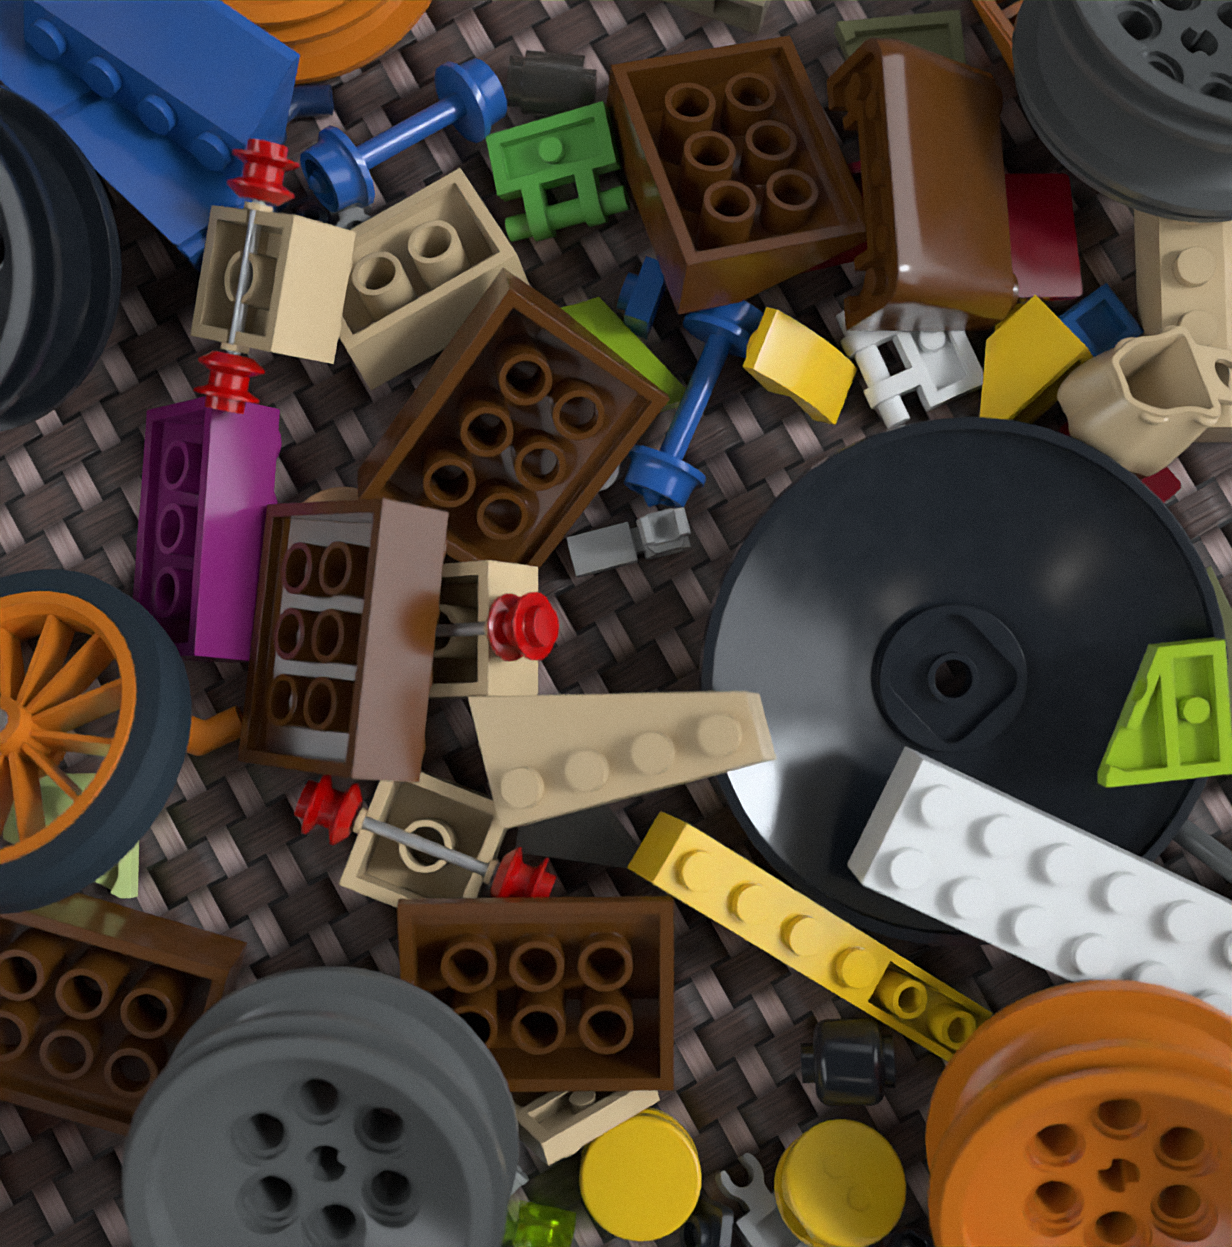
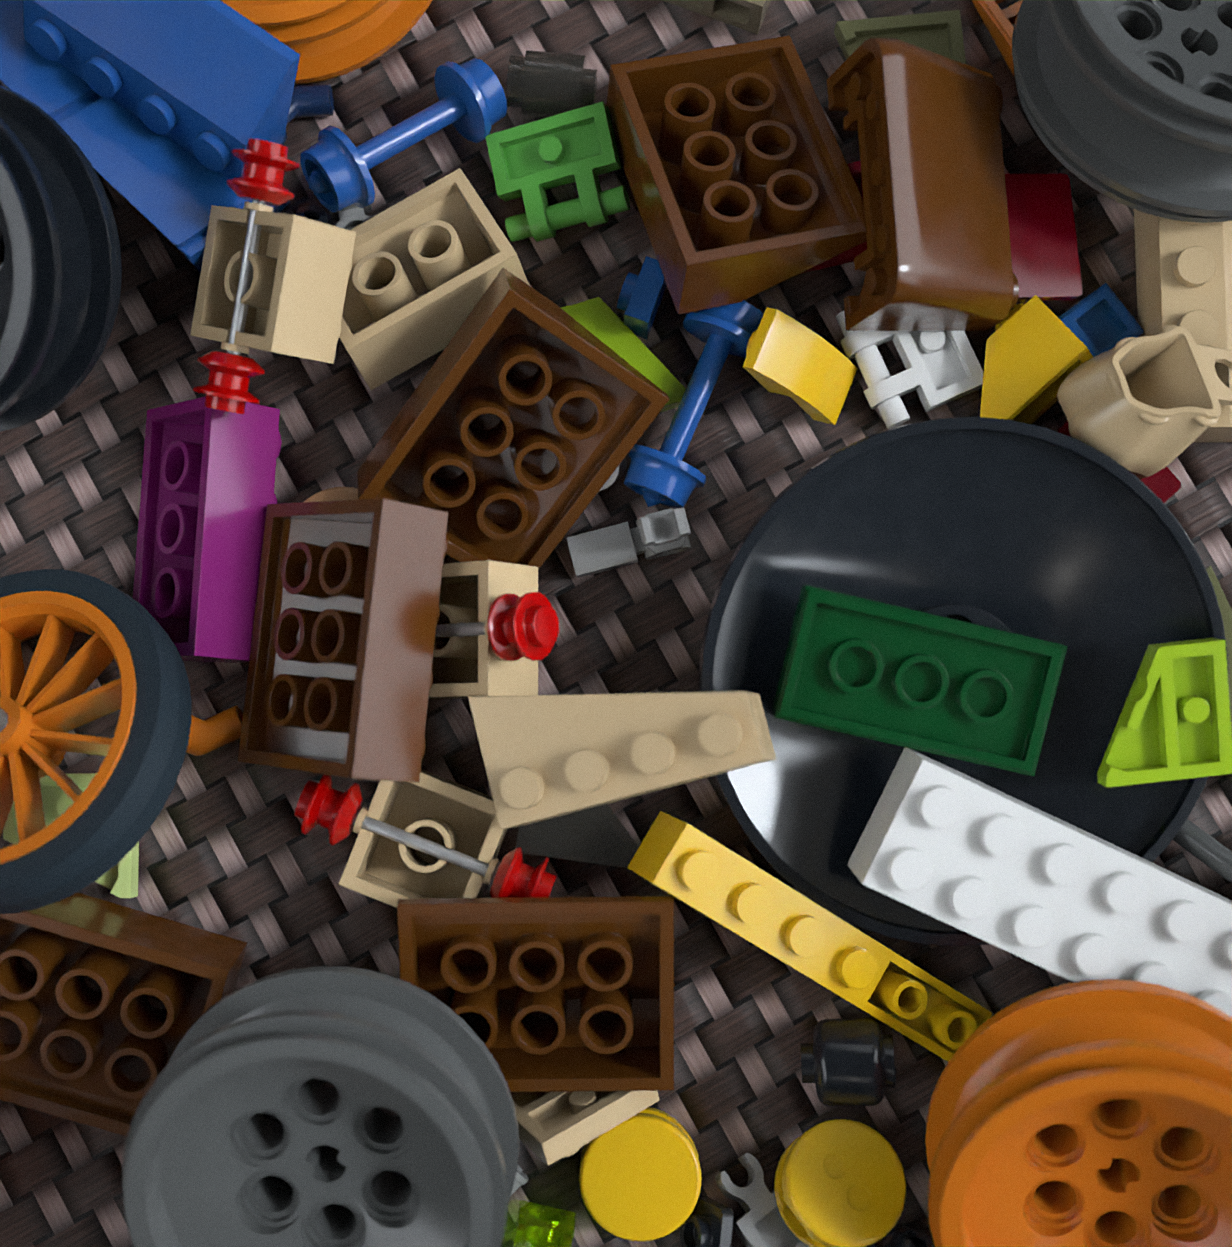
(918, 680): none -> dark green tile

